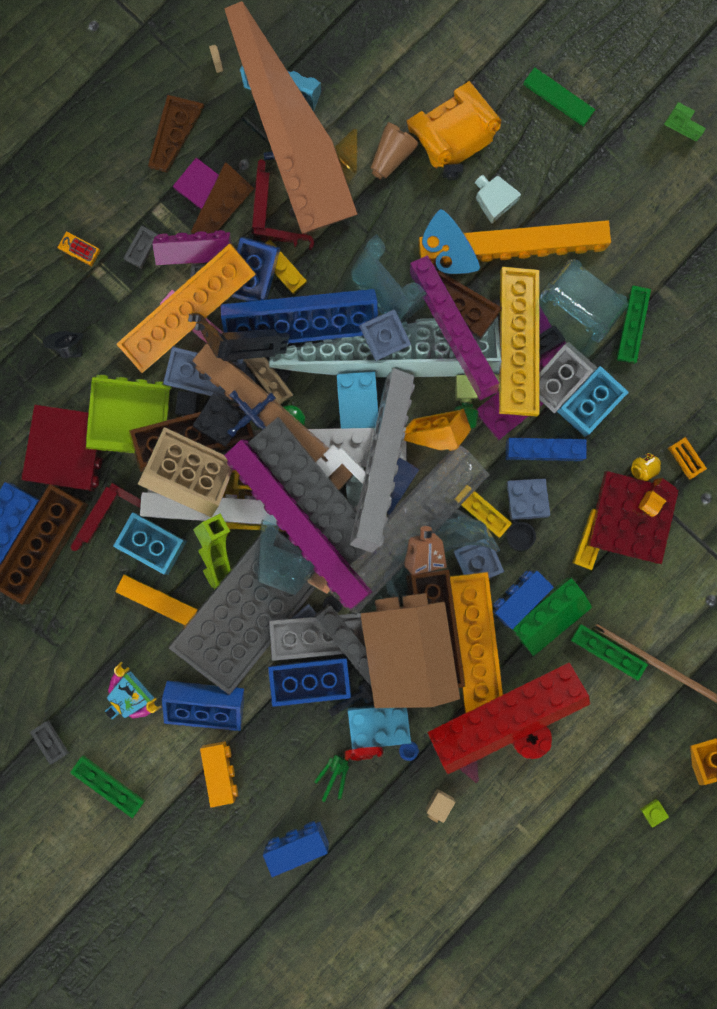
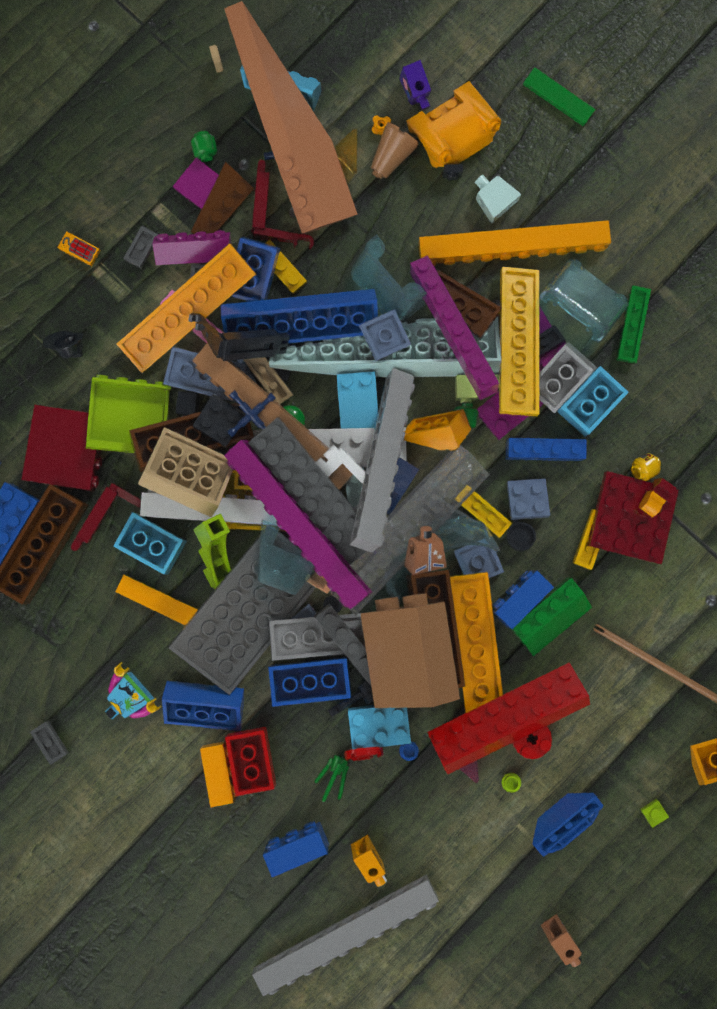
(107, 786): green plate -> none
(174, 128): reddish brown wing -> none
(204, 146): none -> green head
(250, 761): none -> red brick
(345, 935): none -> light grey brick
(368, 861): none -> light orange torso
(377, 129): none -> light orange plate
(416, 85): none -> dark purple torso
(440, 806): tan brick -> none
(459, 250): dark azure piece -> none
(511, 782): none -> lime plate
(562, 941): none -> nougat torso
(565, 821): none -> blue wedge
(608, 652): green plate -> none
(680, 121): bright green tile -> none
(680, 461): light orange tile -> none

